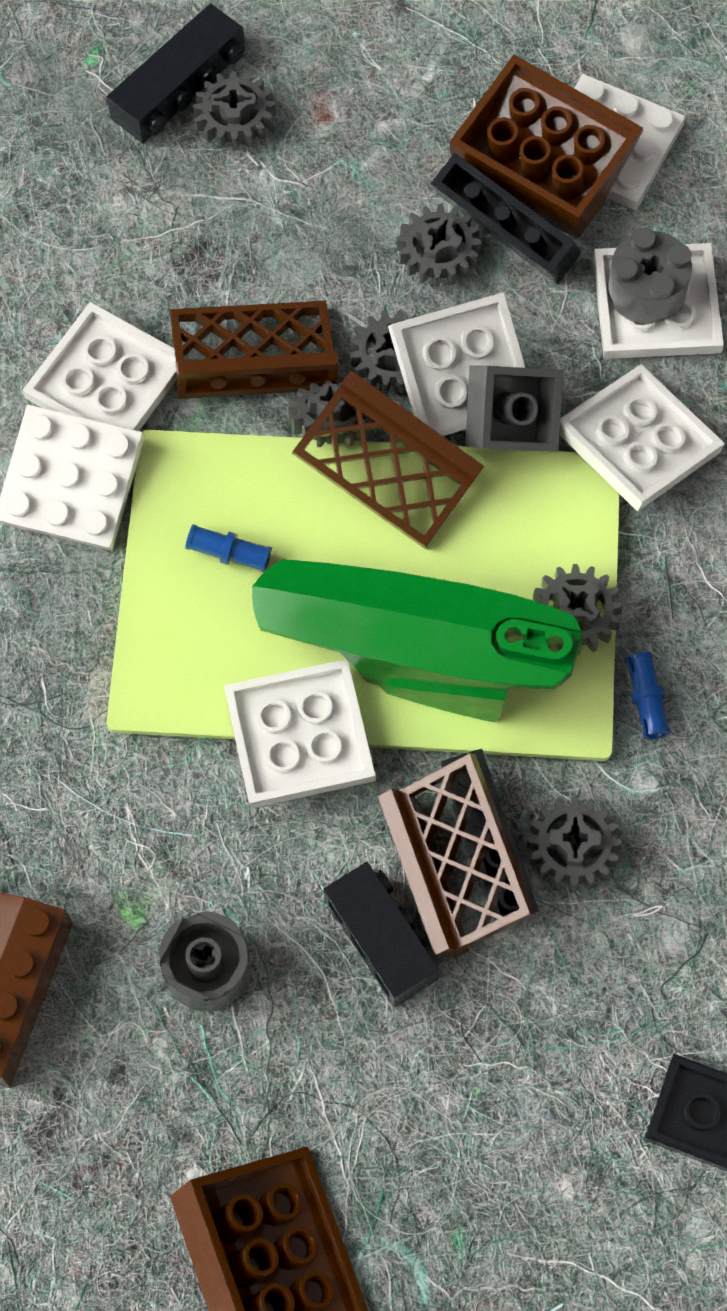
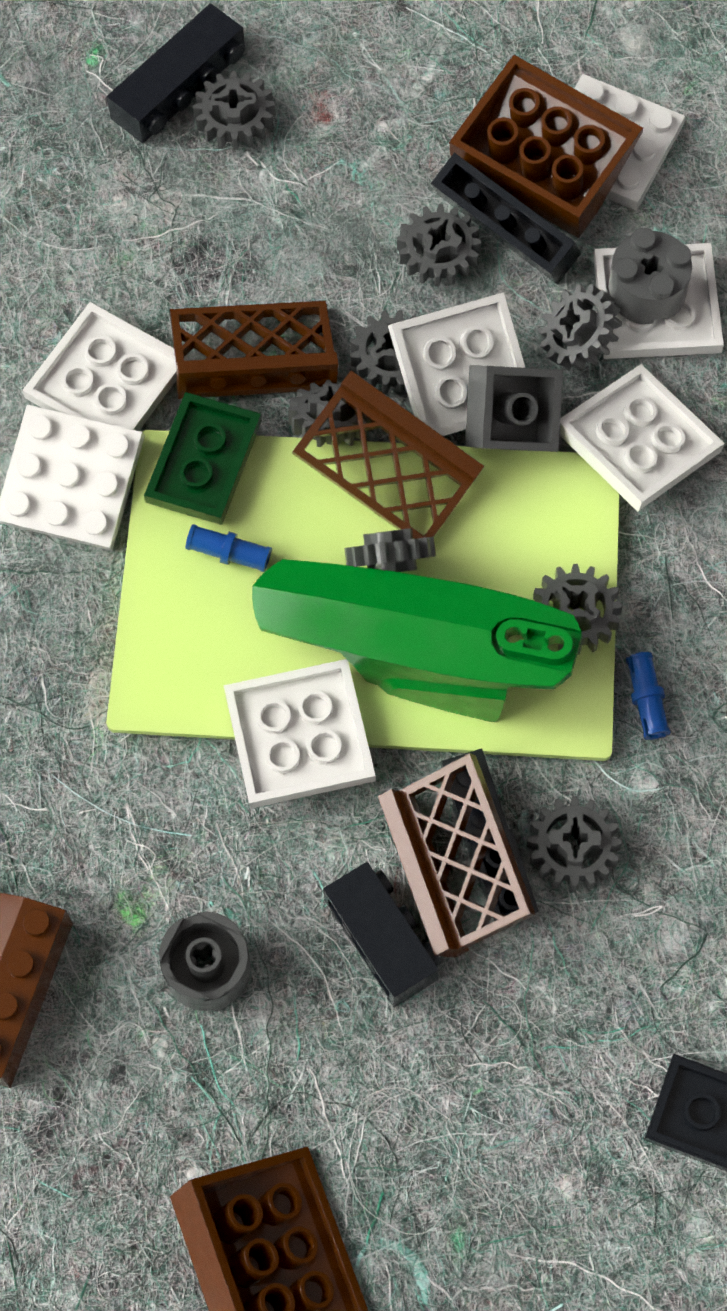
(203, 458): none -> dark green plate
(390, 551): none -> dark grey gear
(580, 327): none -> dark grey gear

